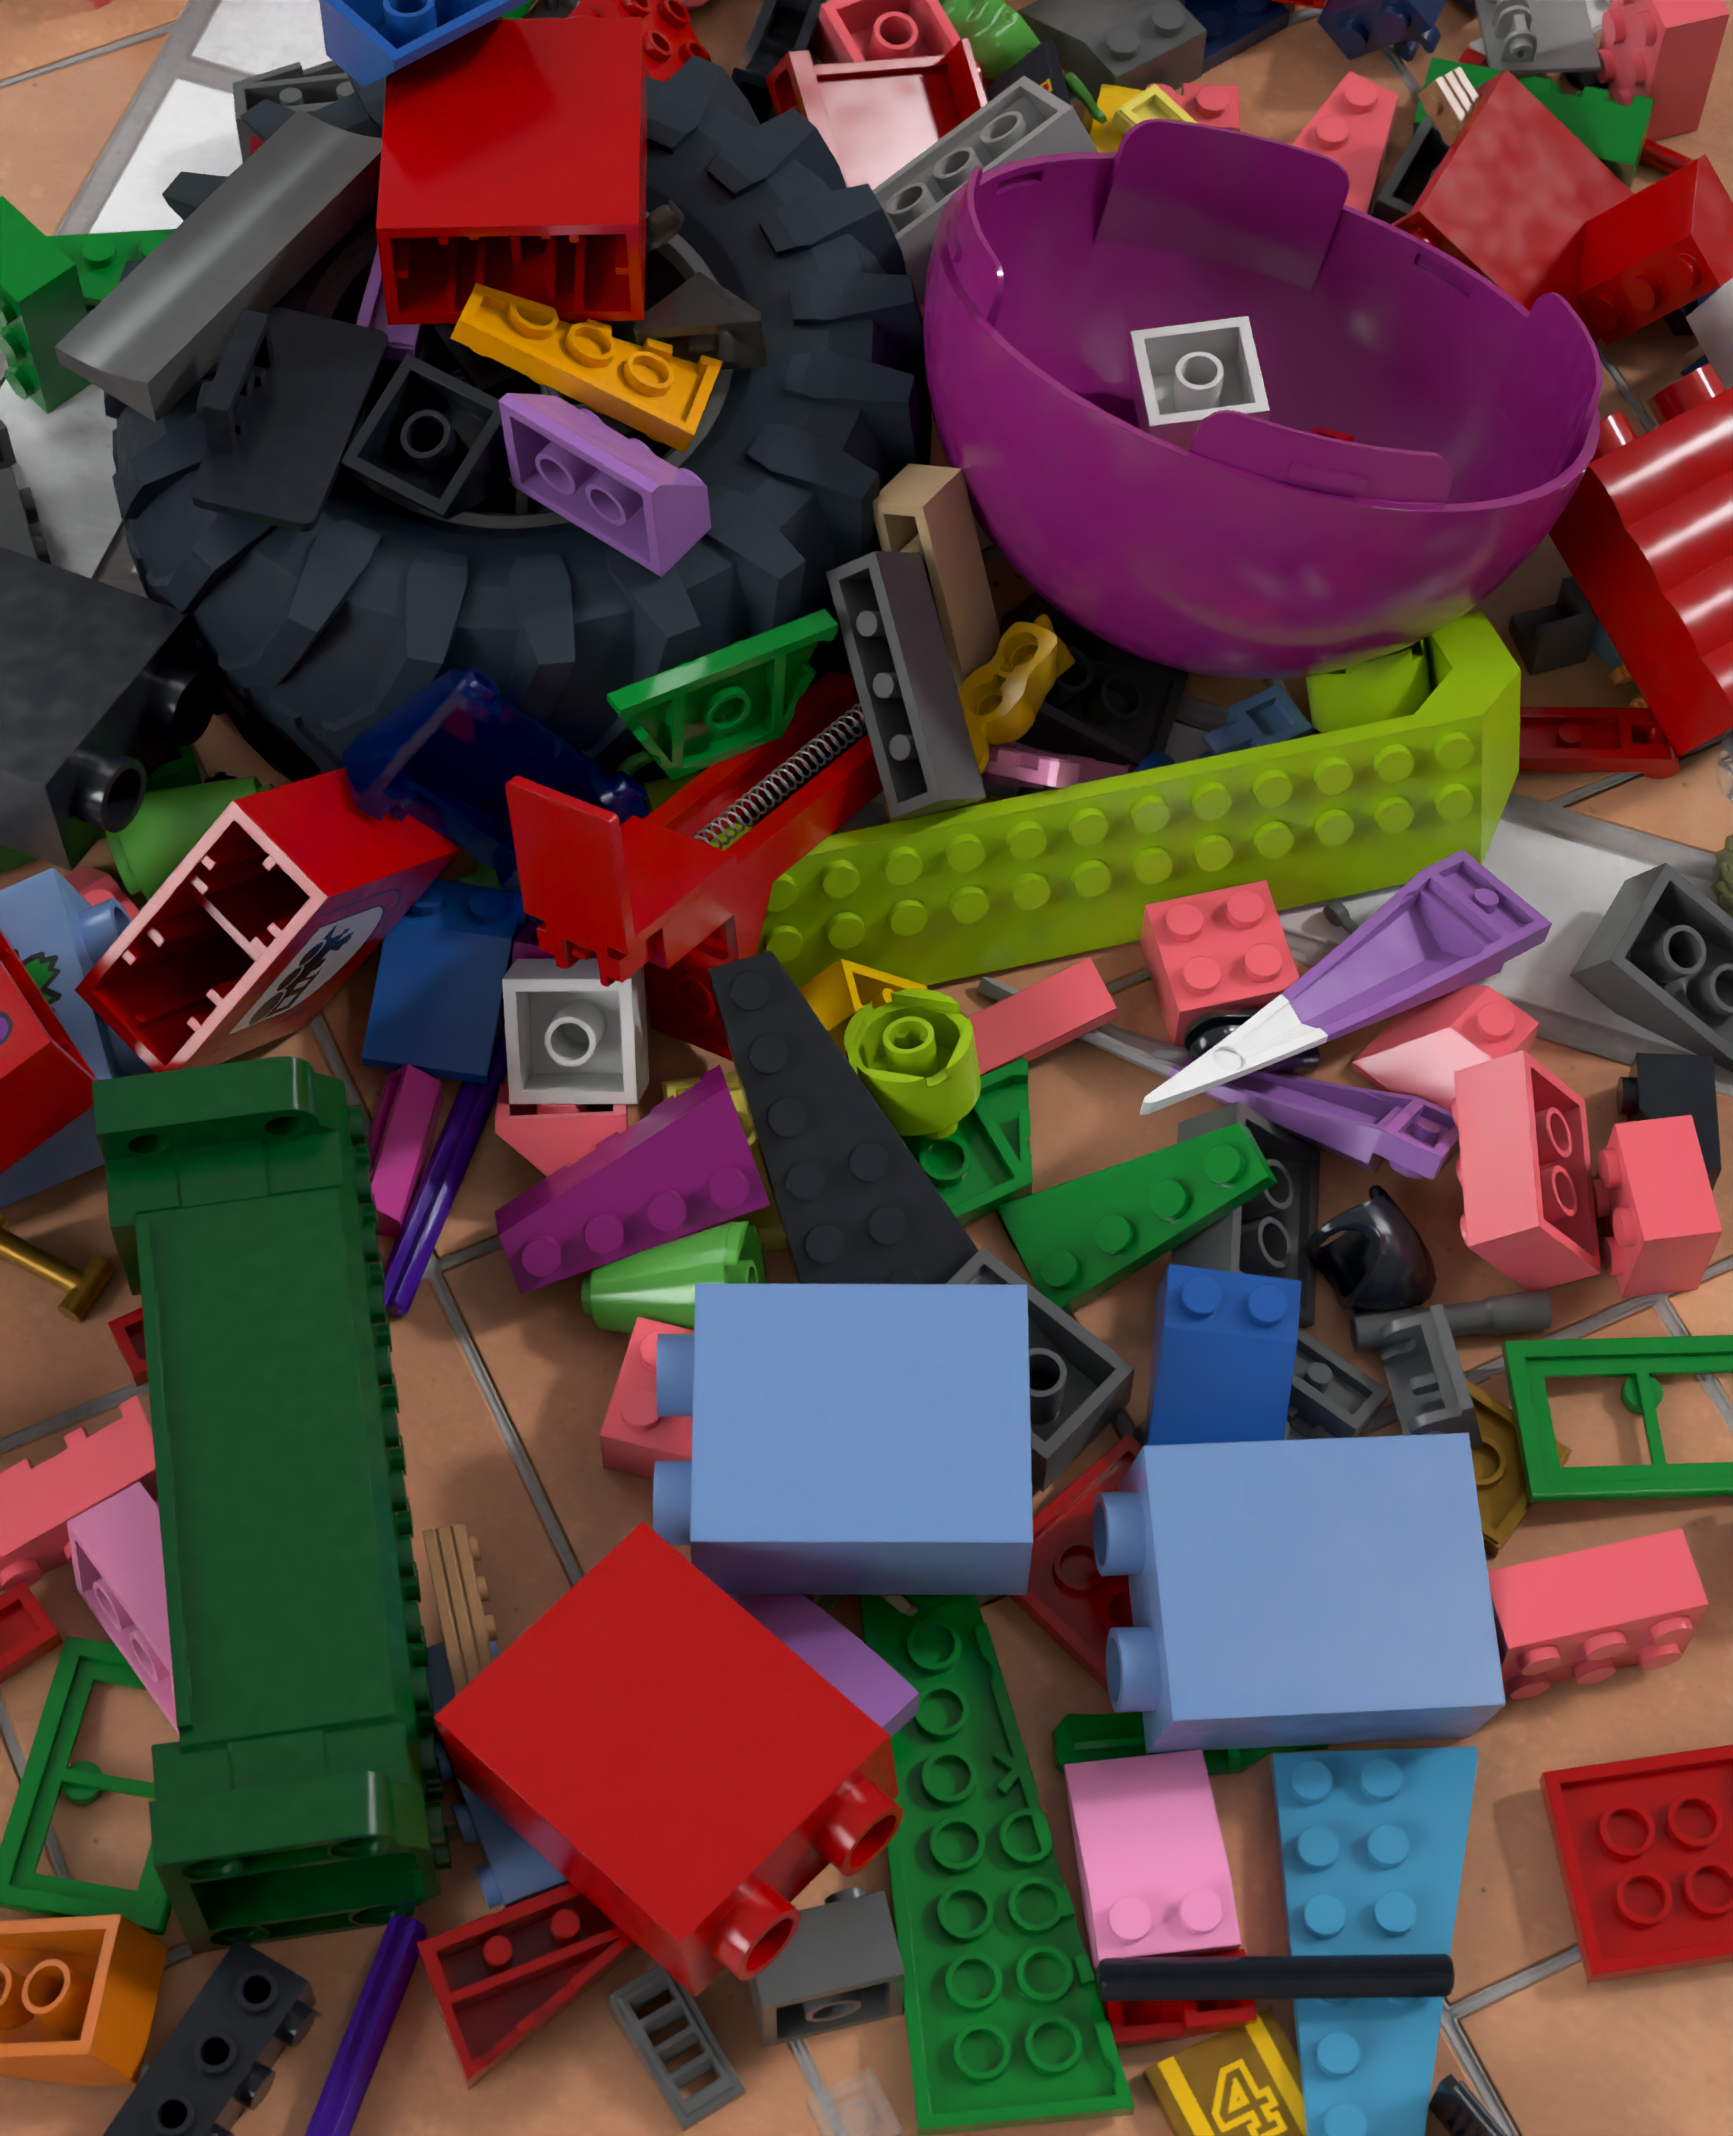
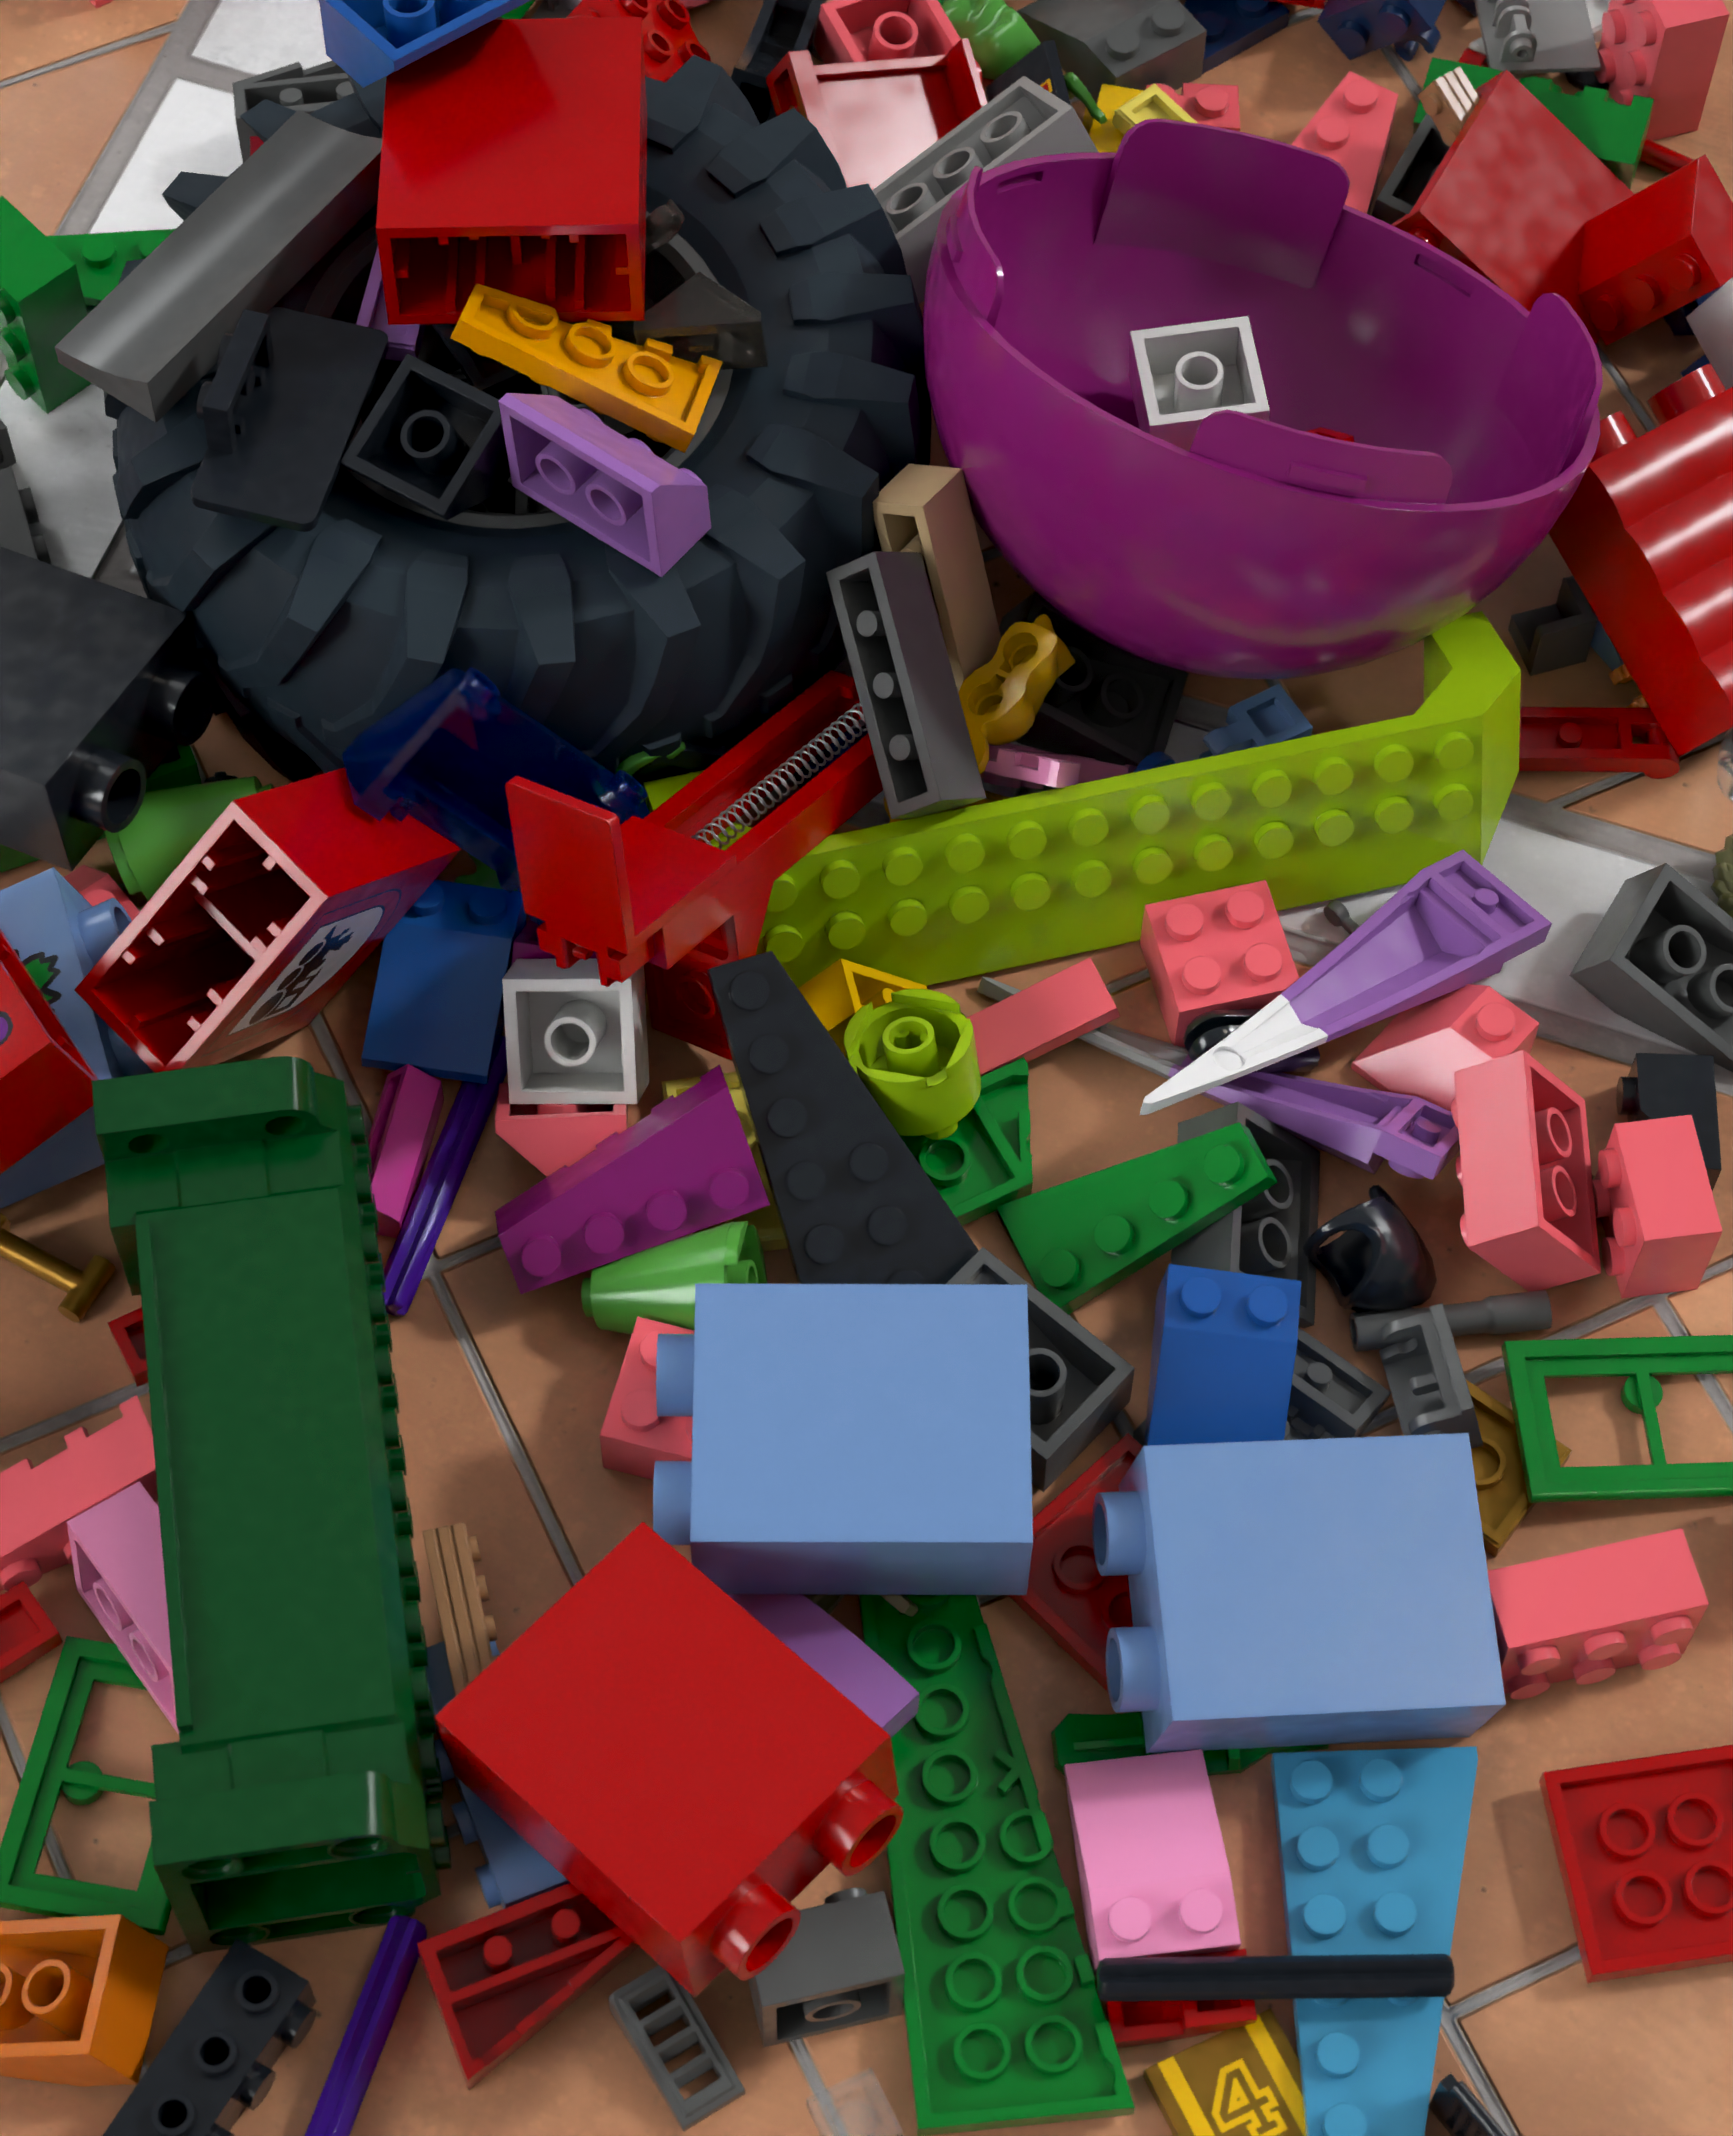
(725, 698): green wing -> none
(1372, 691): lime brick -> none

